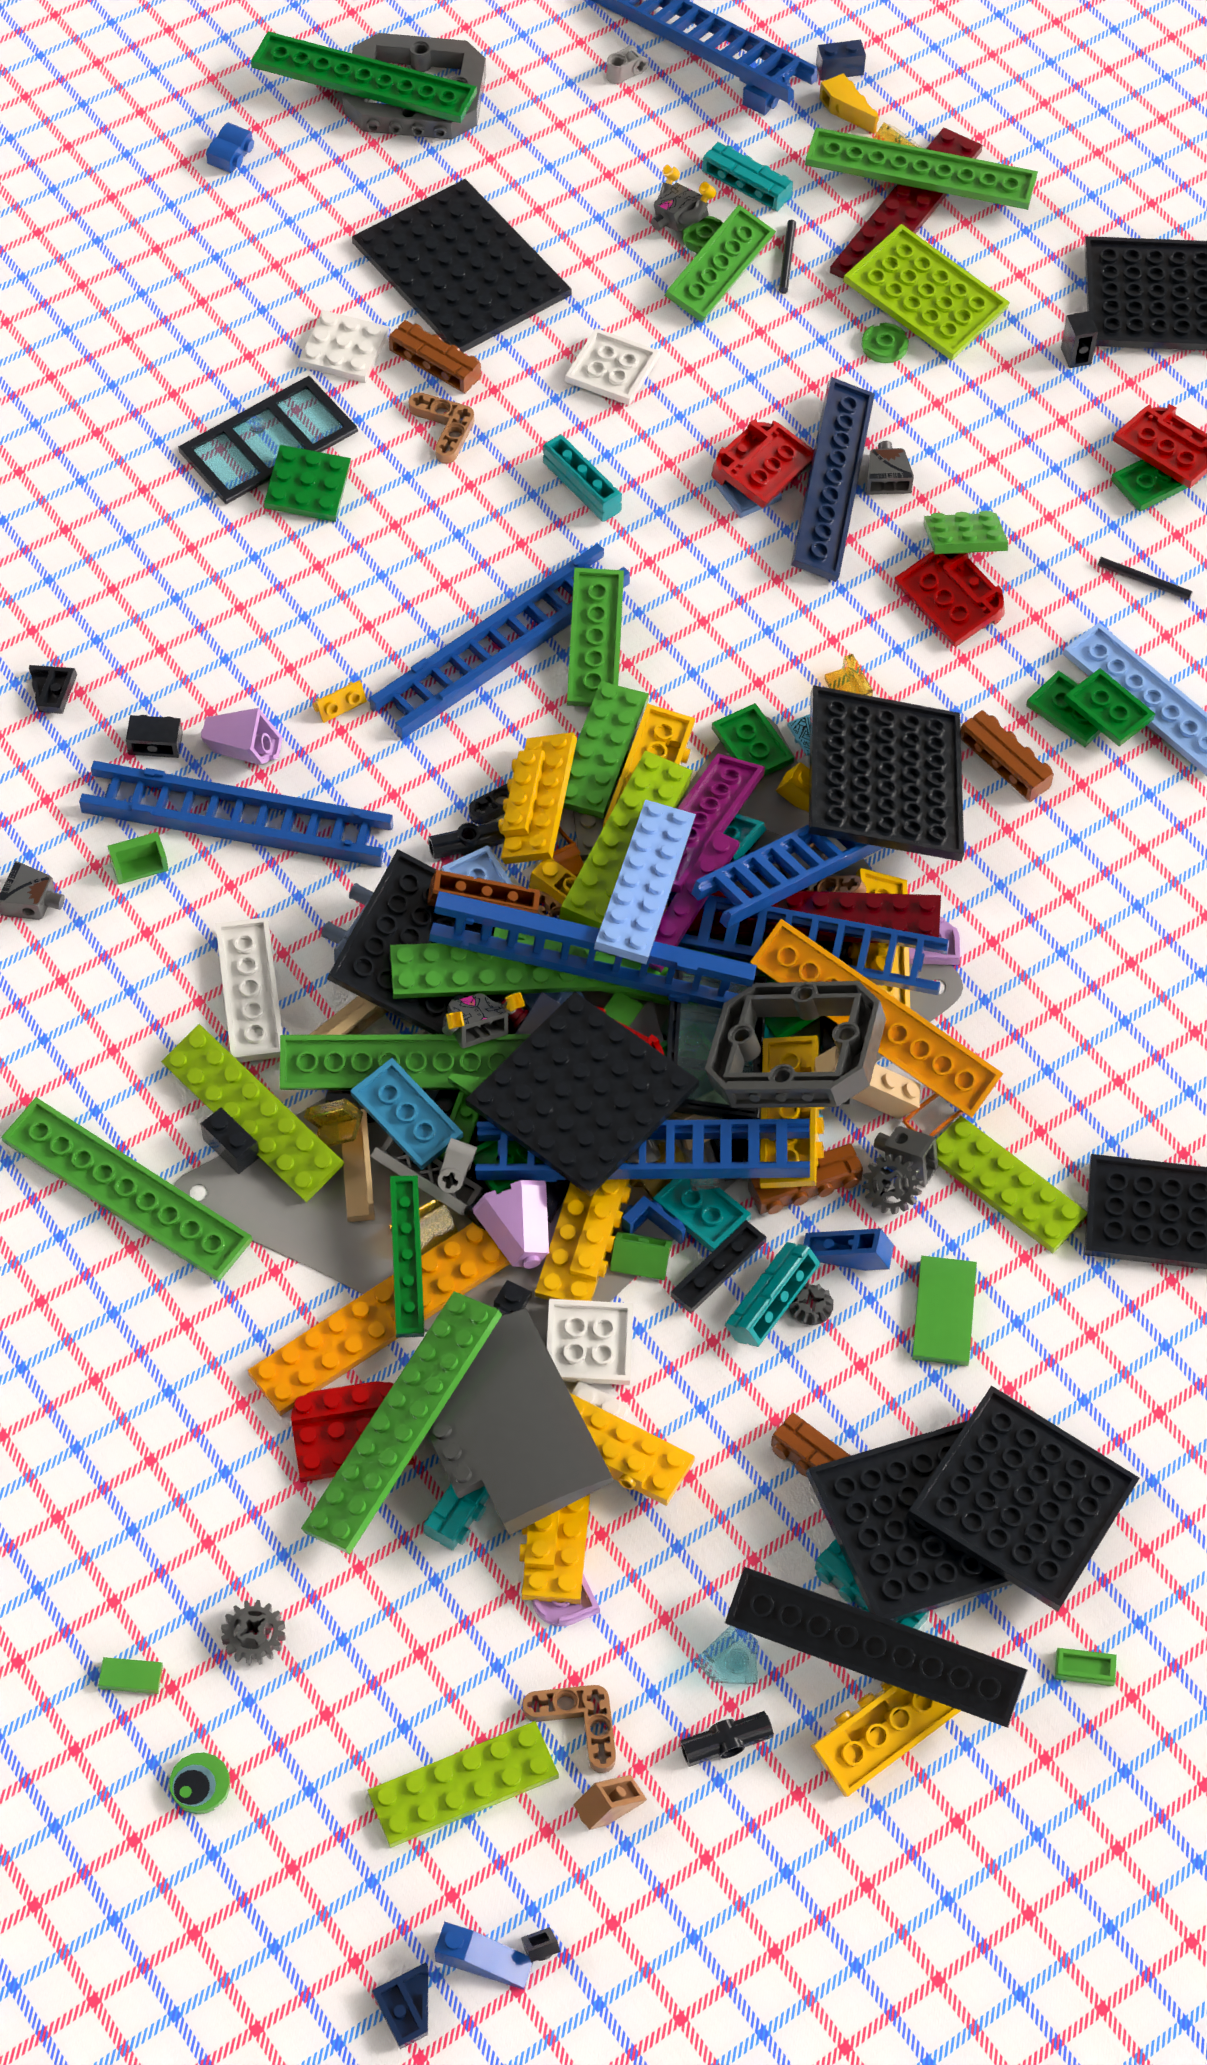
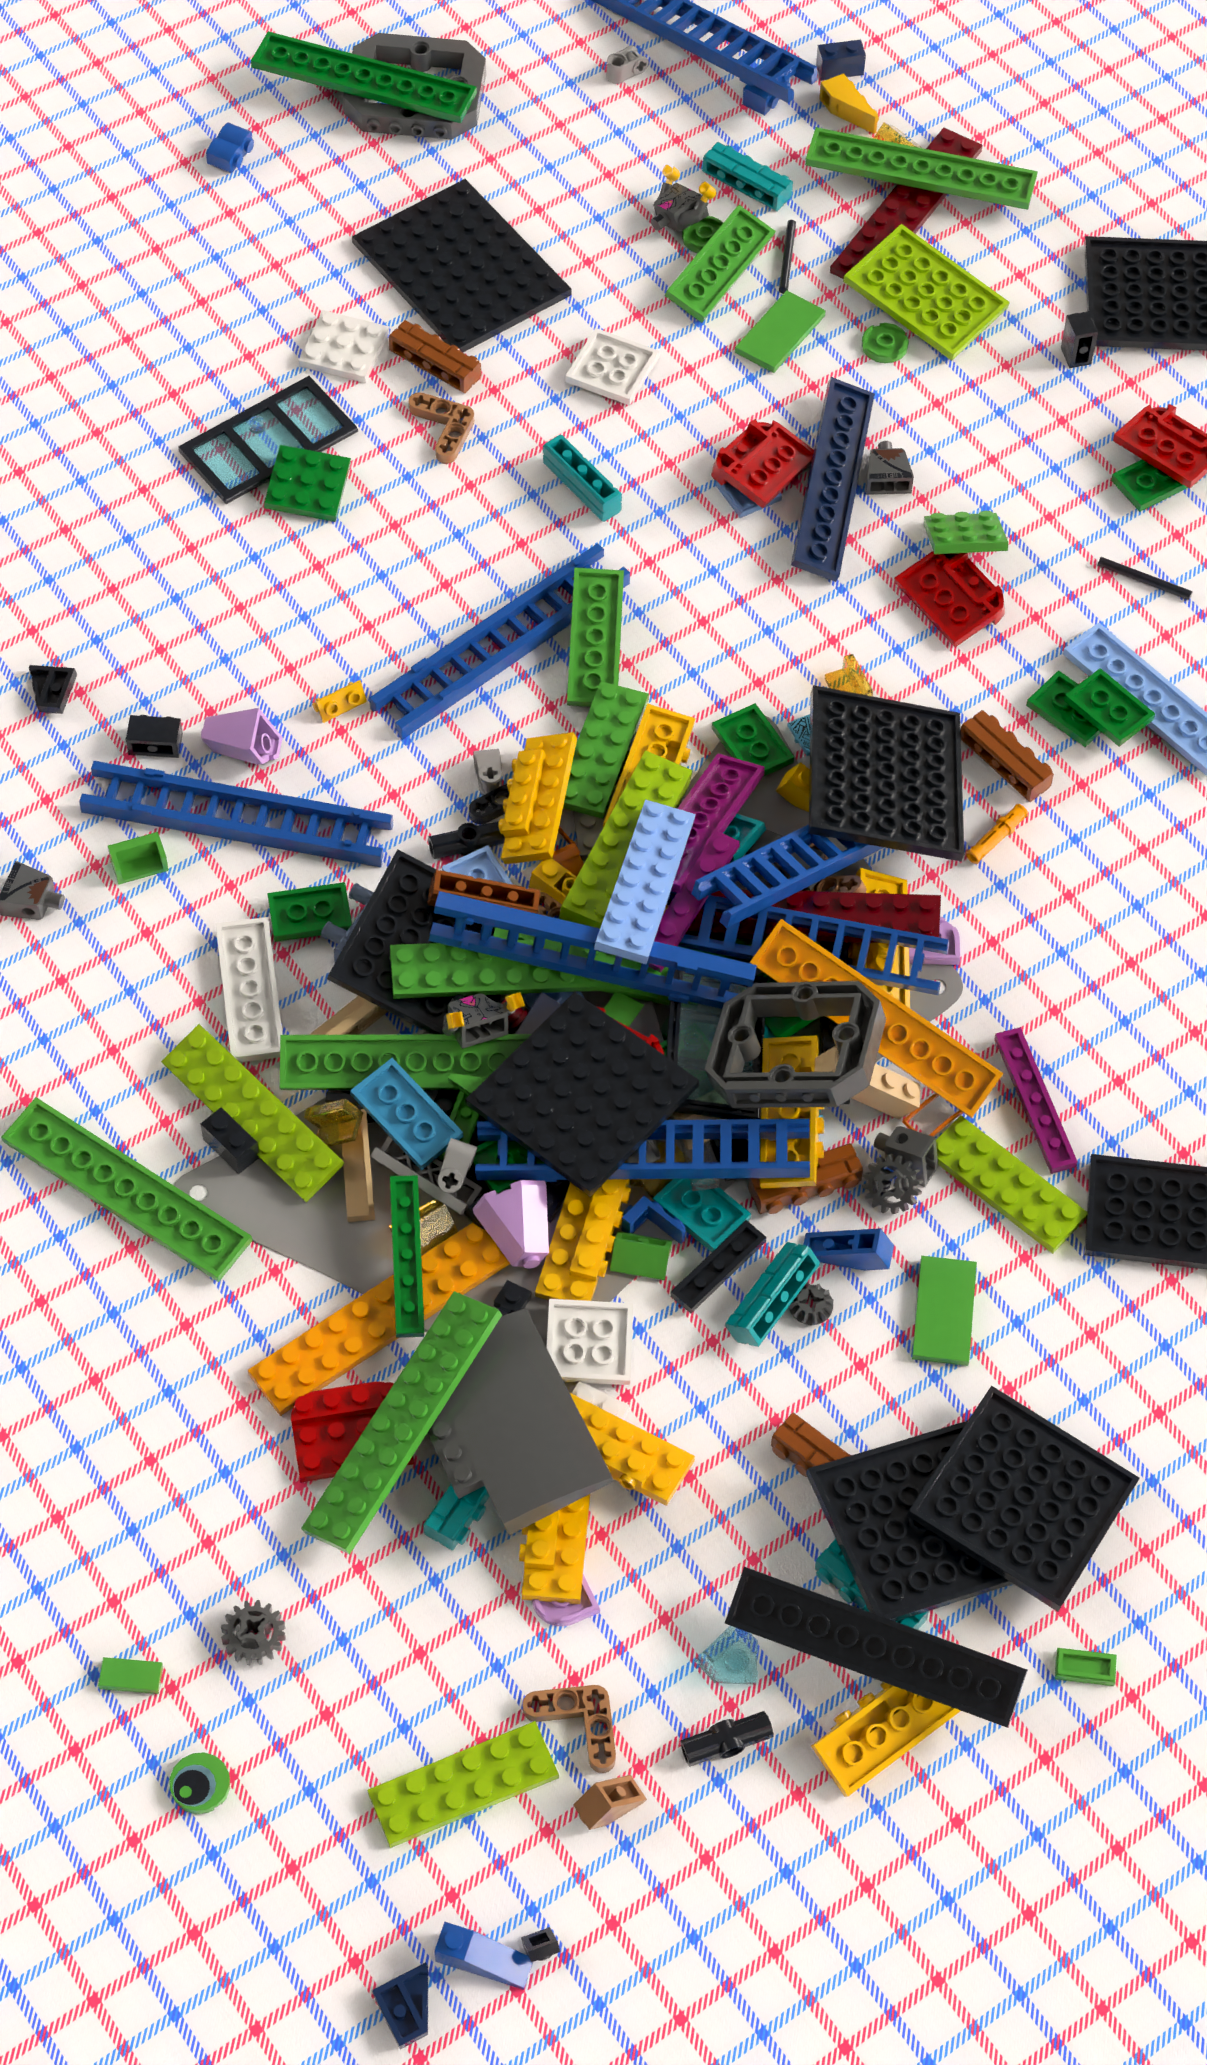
(307, 910): none -> green plate
(488, 769): none -> light grey piece
(780, 331): none -> bright green tile
(1004, 826): none -> light orange pin
(1035, 1100): none -> magenta plate

